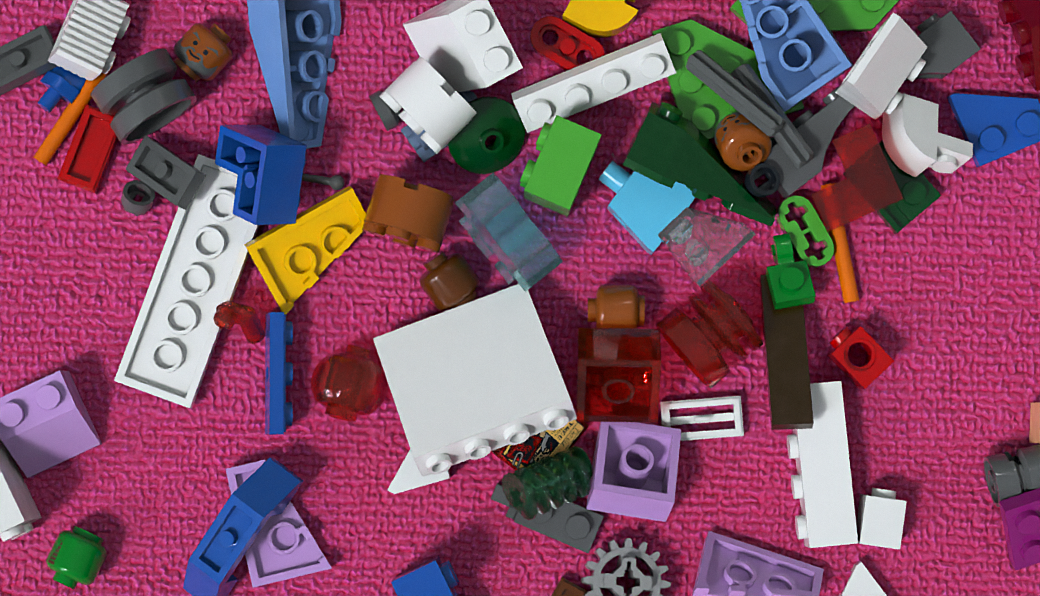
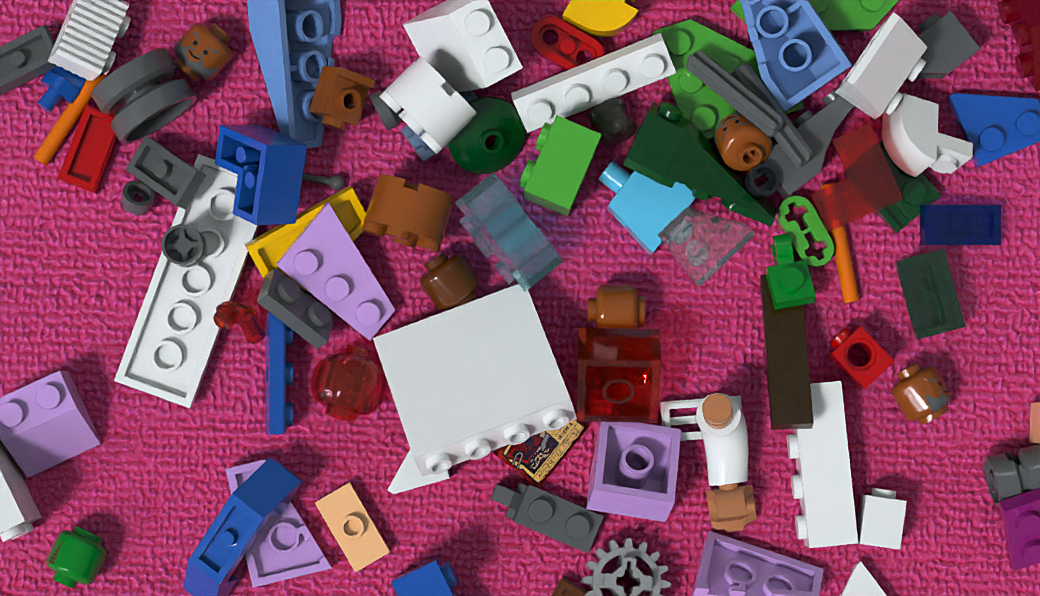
(180, 241): none -> dark grey wheel
(296, 308): none -> dark grey plate
(336, 274): none -> lavender wing
(340, 97): none -> dark orange brick
(352, 527): none -> light nougat plate
(549, 482): clear green piece -> none
(613, 122): none -> clear smoke wheel
(710, 334): clear red wheel -> none
(727, 462): none -> piece
(921, 393): none -> dark orange head
(929, 294): none -> clear green hinge
(960, 224): none -> clear blue plate

